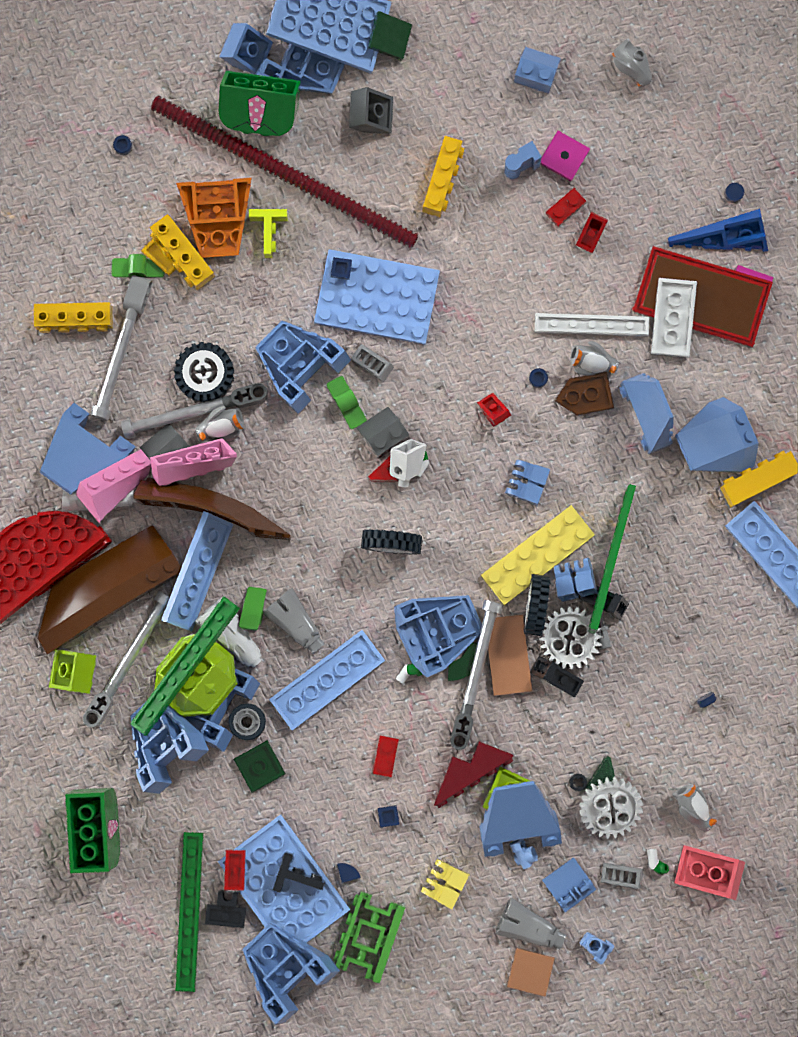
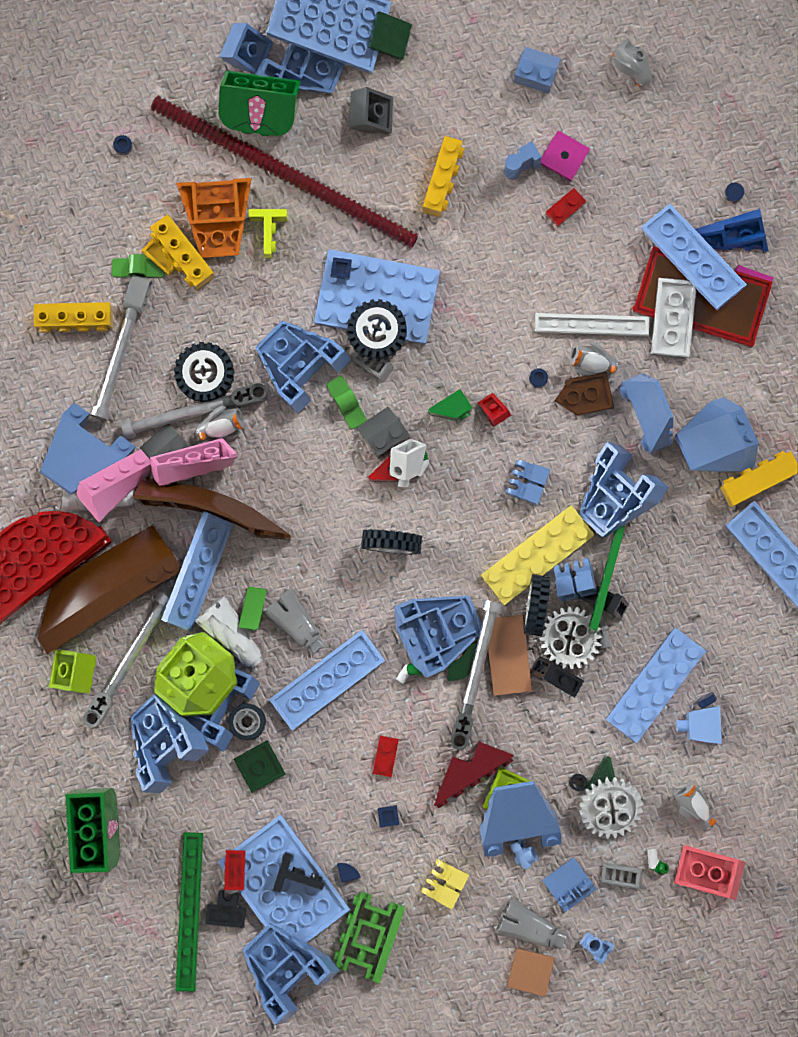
(184, 666): green tile -> none
(393, 338): none -> wheel
(452, 407): none -> green slope
(591, 232): red slope -> none
(614, 496): none -> medium blue wedge
(655, 685): none -> light blue plate
(693, 256): none -> light blue plate
(702, 725): none -> light blue torso

